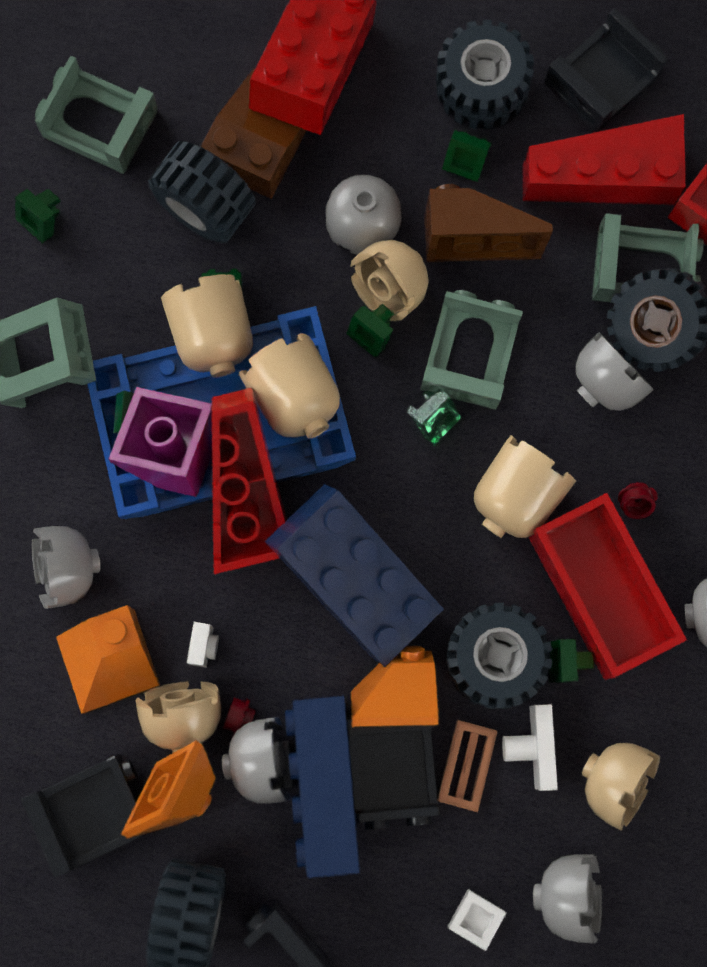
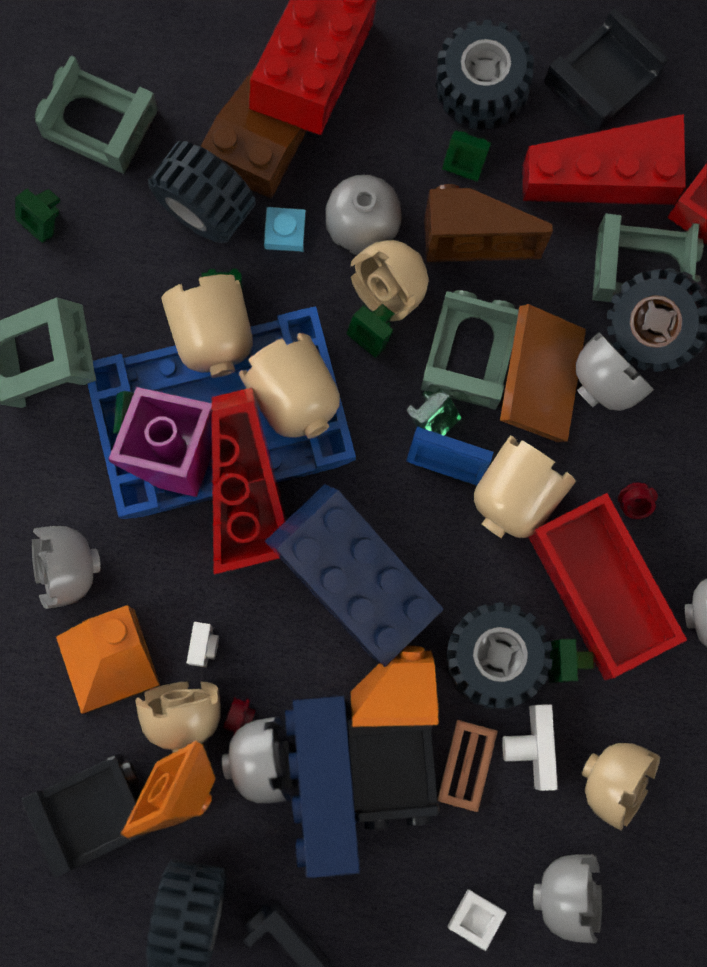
(284, 229): none -> medium azure plate
(449, 456): none -> blue tile
(542, 374): none -> dark orange tile

